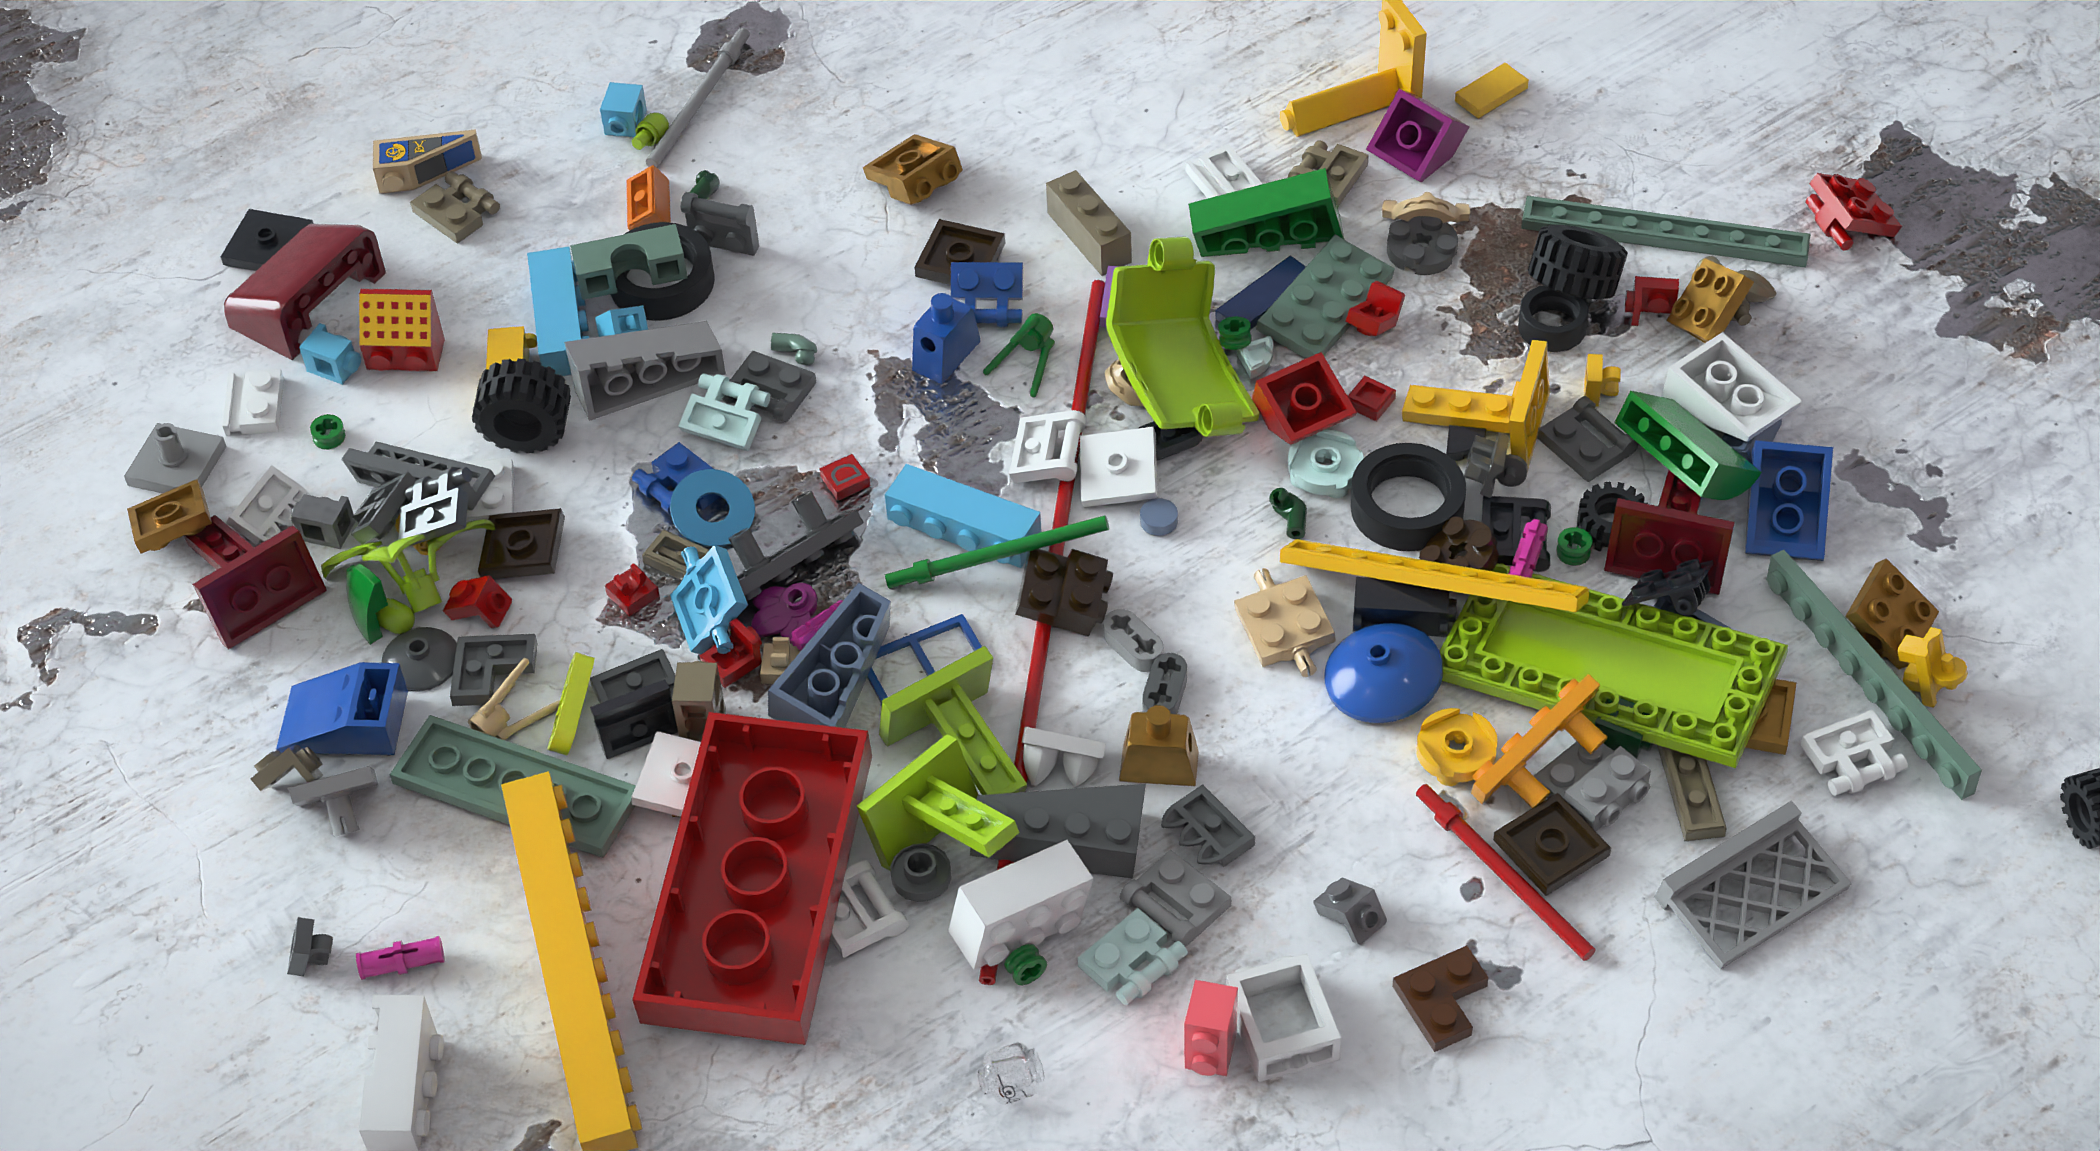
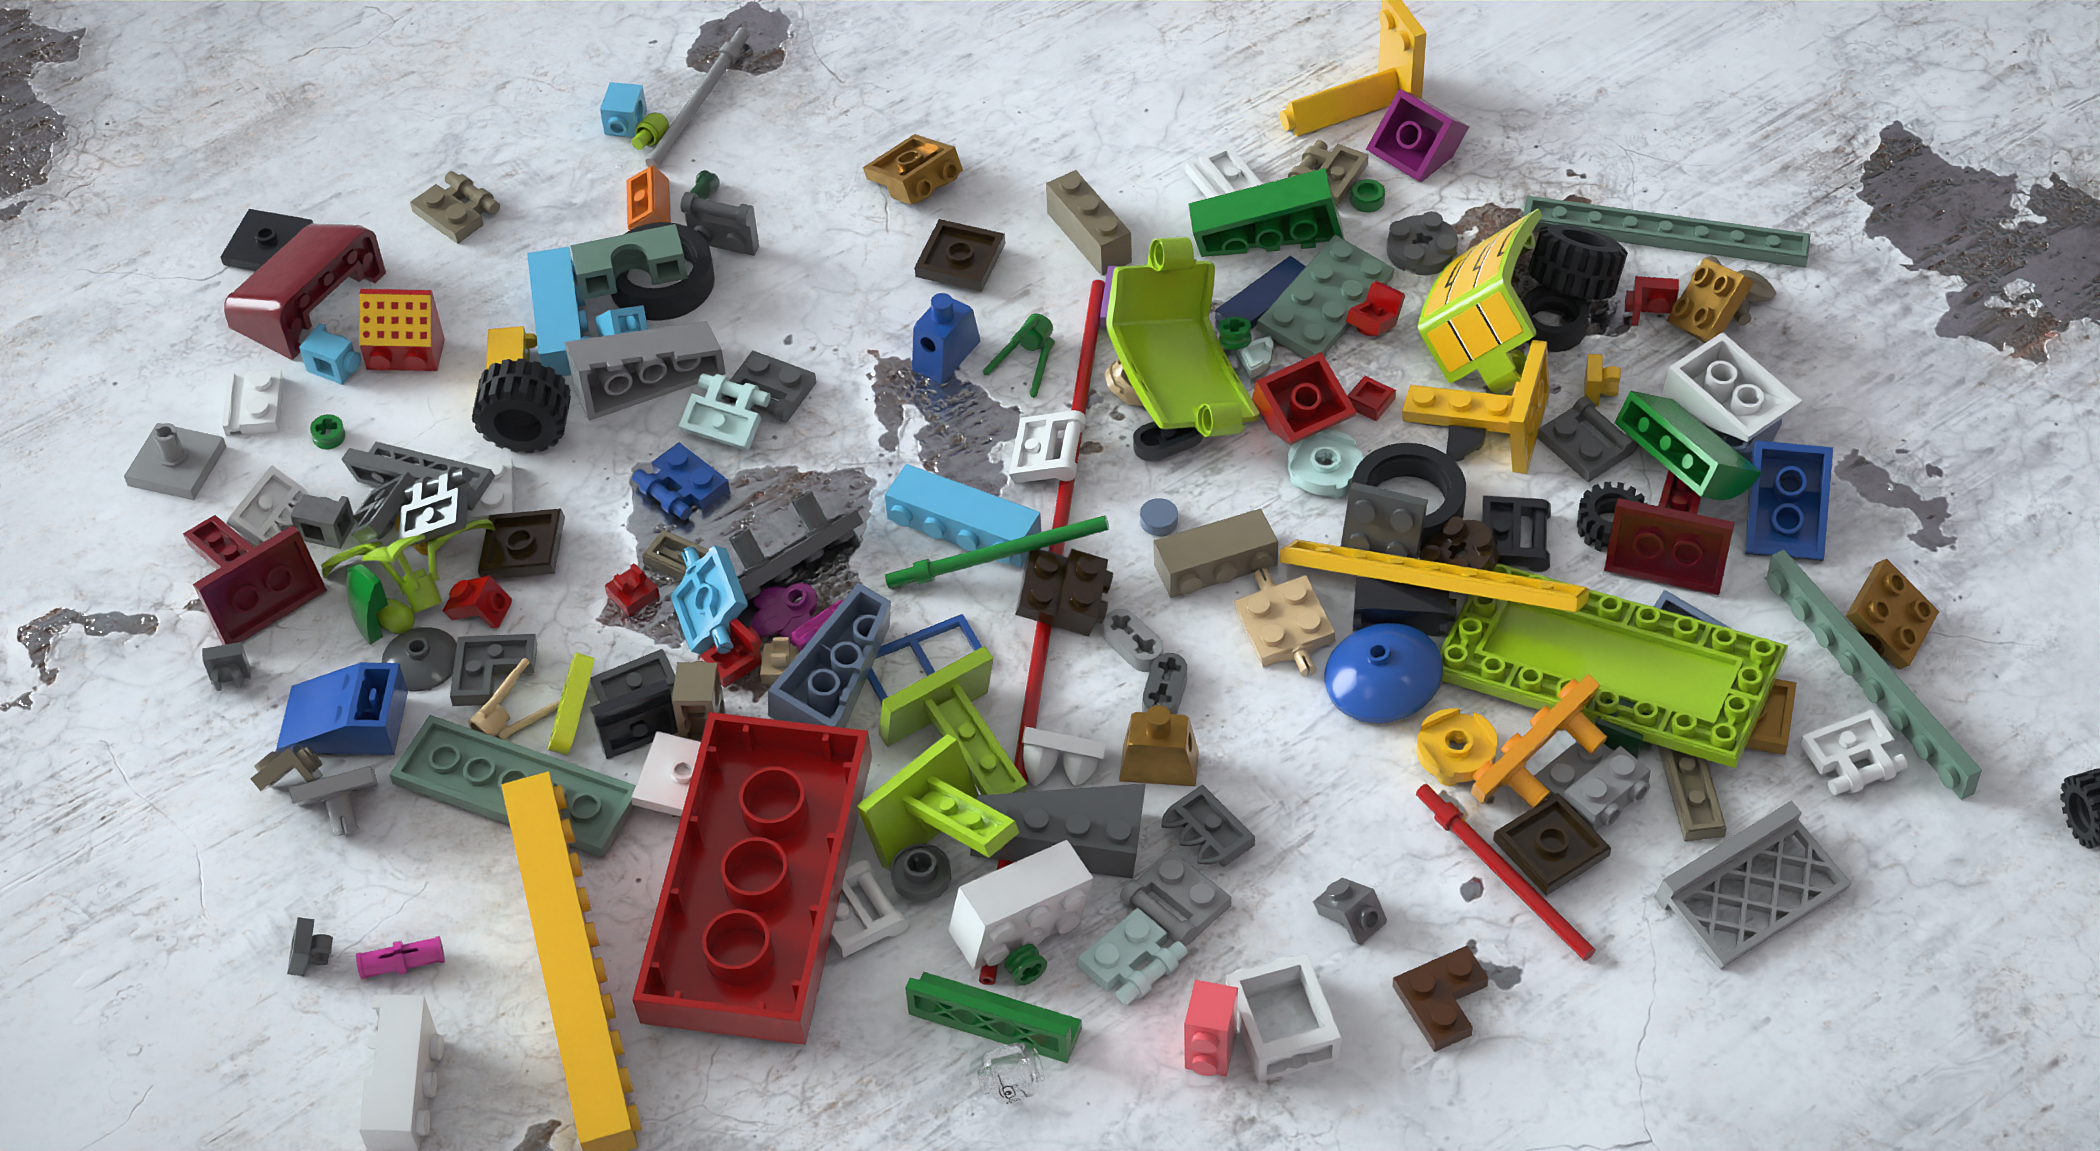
(169, 517): pearl gold plate -> none
(226, 664): none -> dark grey tile
(418, 160): slope -> none
(711, 482): dark azure gear -> none
(795, 343): sand green arm -> none
(844, 477): red tile -> none
(989, 282): blue plate -> none
(992, 1016): none -> green fence
(1118, 467): white plate -> none
(1215, 553): none -> dark tan brick
(1292, 510): dark green arm -> none
(1367, 195): none -> green tile
(1383, 521): none -> dark grey plate
(1426, 206): tan helmet -> none
(1476, 313): none -> panel
(1490, 462): dark grey hips -> none
(1491, 90): yellow tile -> none
(1529, 549): dark pink axle -> none
(1574, 536): green bush -> none
(1685, 586): black hinge -> none
(1849, 206): red plate -> none
(1930, 665): yellow hips -> none

